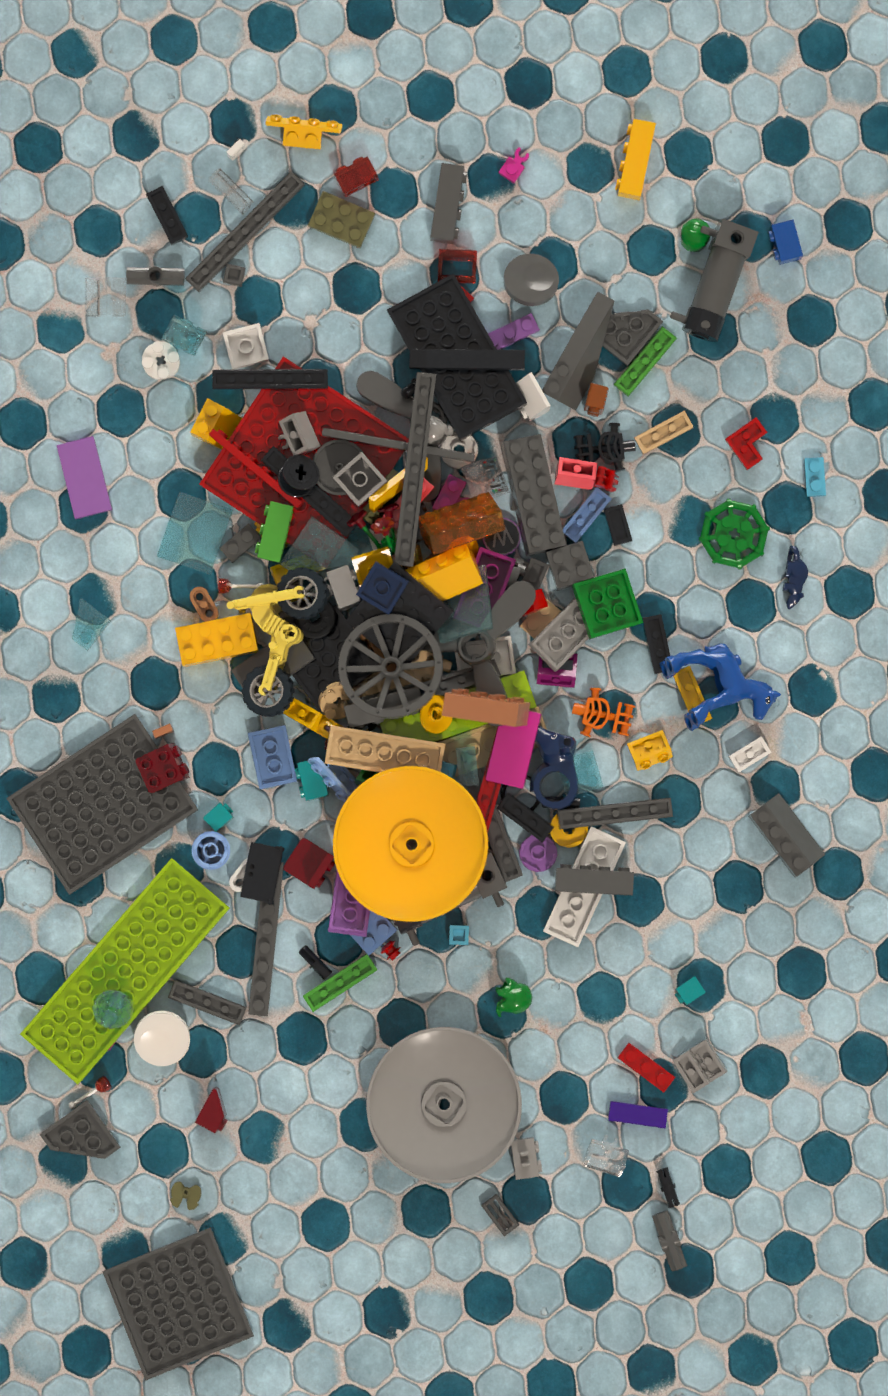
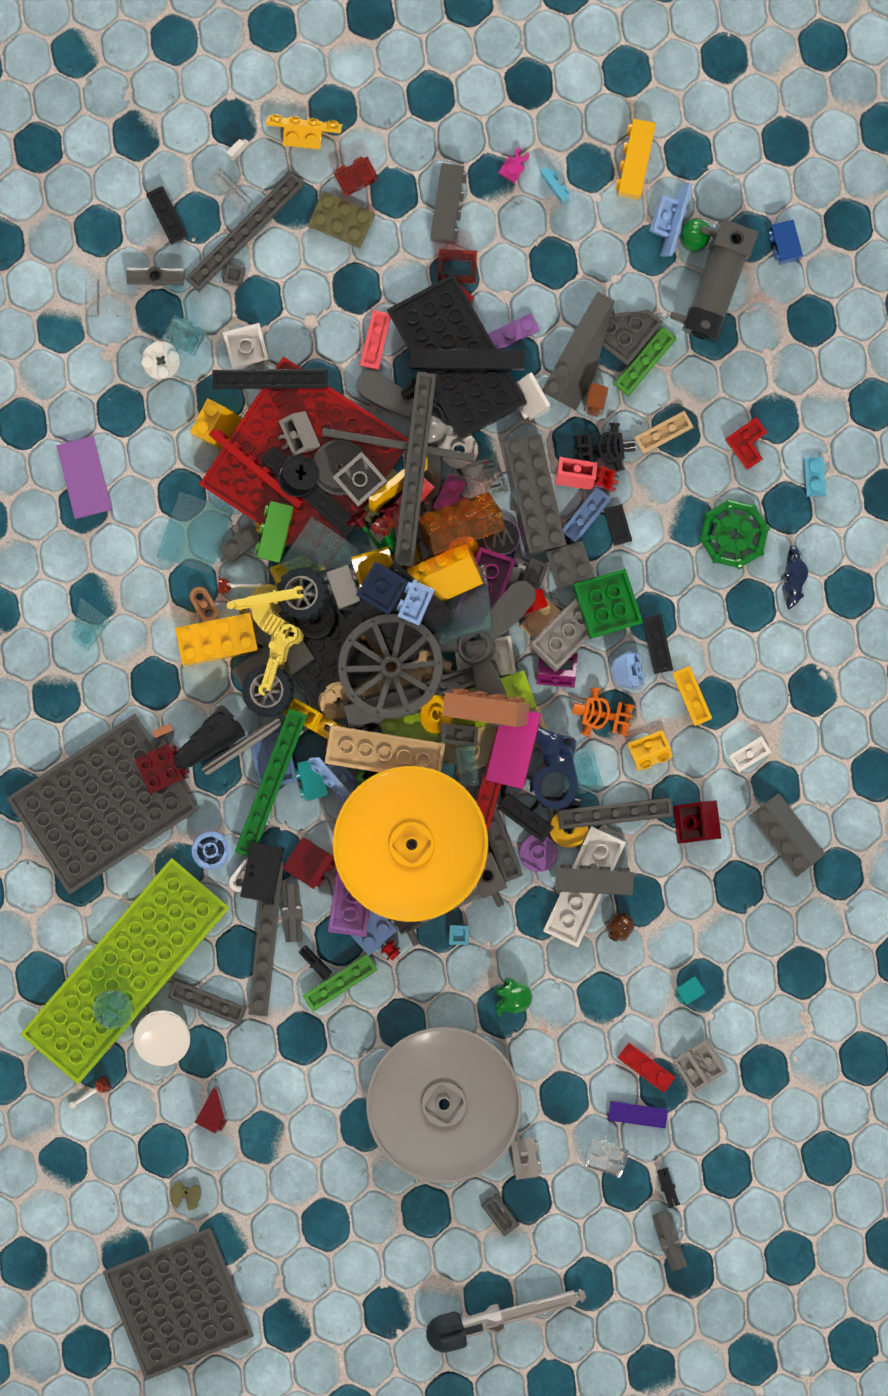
(81, 1134): dark grey plate -> none
(215, 734): none -> black cone
(219, 816): teal brick -> none
(242, 745): none -> light grey axle
(271, 780): none -> green plate
(292, 913): none -> dark grey piece
(375, 340): none -> coral plate
(416, 602): none -> light blue bracket
(450, 1331): none -> piece
(458, 735): none -> dark grey plate
(531, 279): dark grey piece -> none
(560, 191): none -> medium azure plate
(620, 927): none -> reddish brown head
(628, 670): none -> light blue cone
(669, 217): none -> light blue bracket
(697, 822): none -> dark red slope
(728, 680): blue animal -> none

